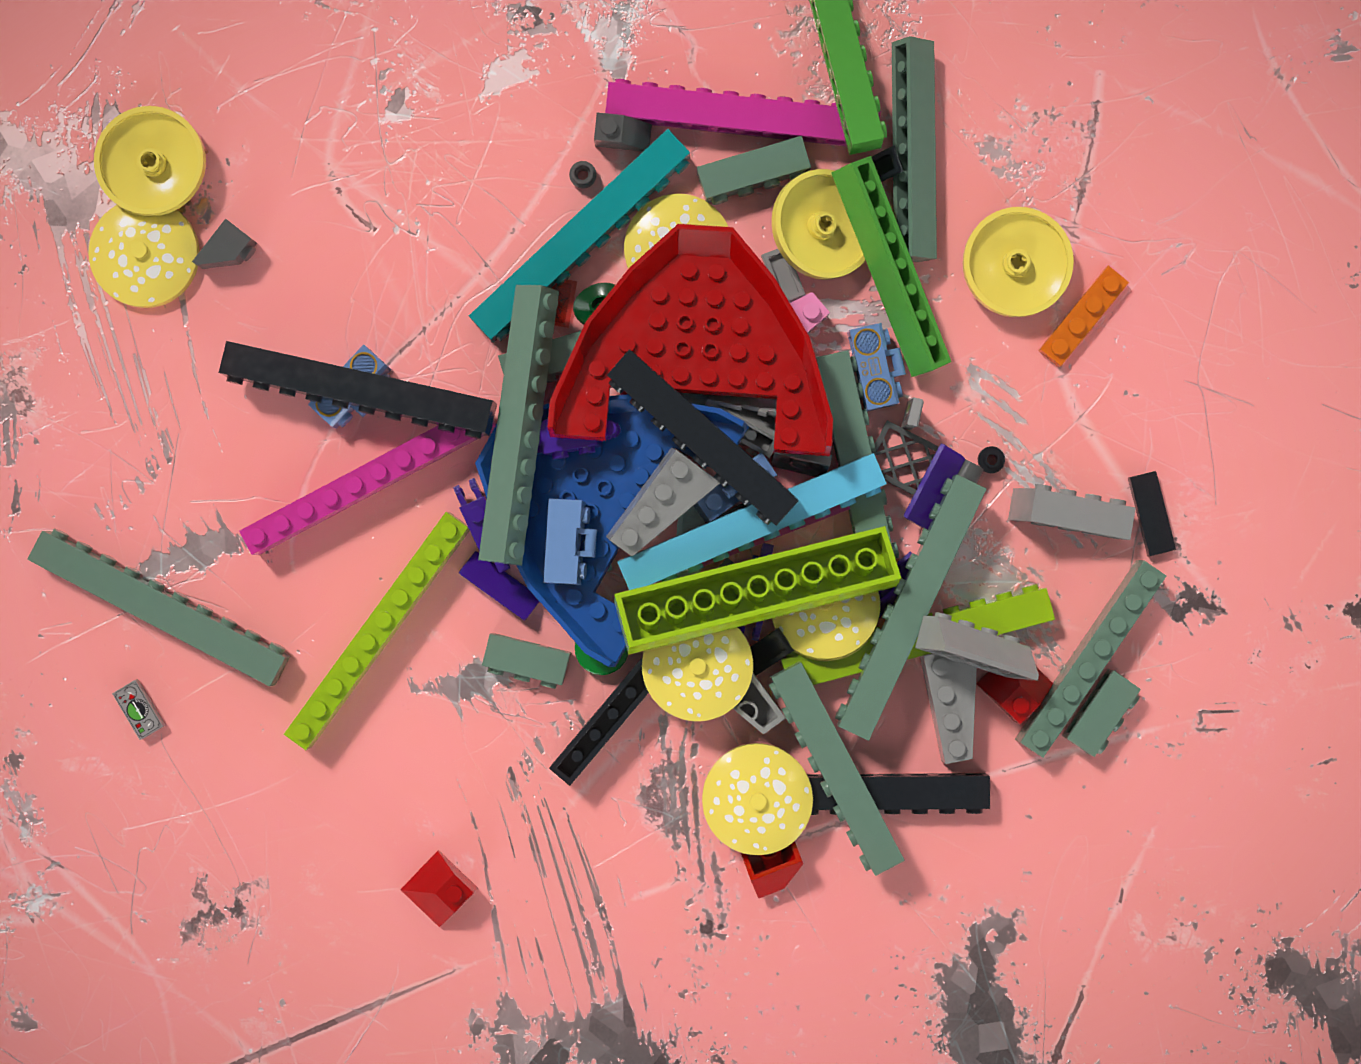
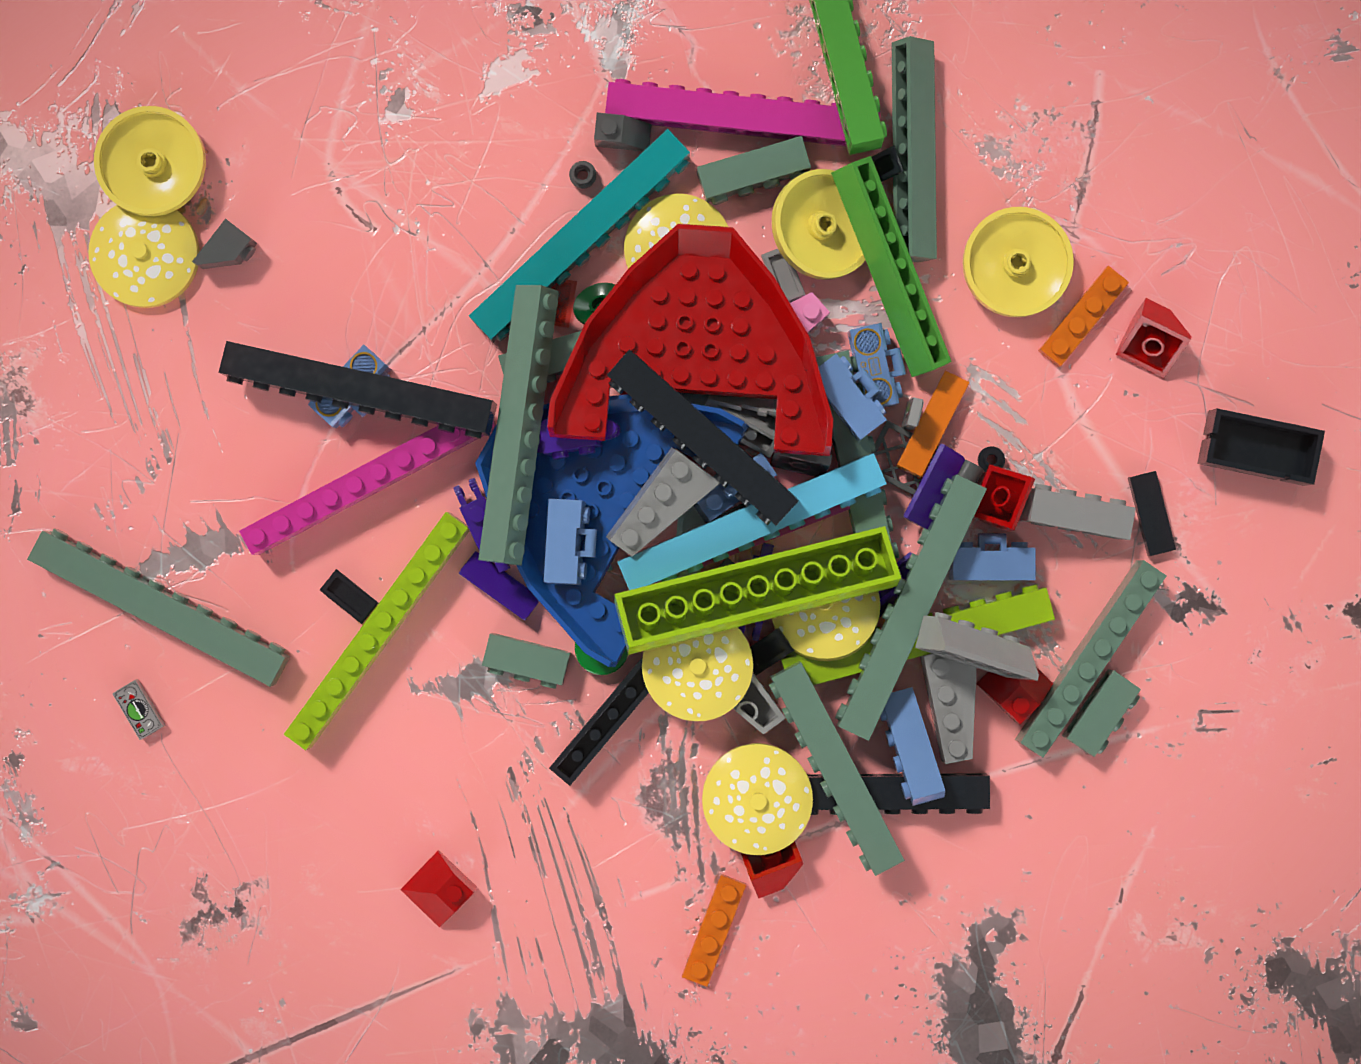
(349, 596): none -> black tile
(713, 930): none -> orange plate
(846, 399): none -> medium blue piece
(912, 748): none -> medium blue brick
(932, 424): none -> orange tile
(1003, 498): none -> red slope
(1005, 564): none -> medium blue piece
(1154, 338): none -> red slope
(1261, 447): none -> black piece

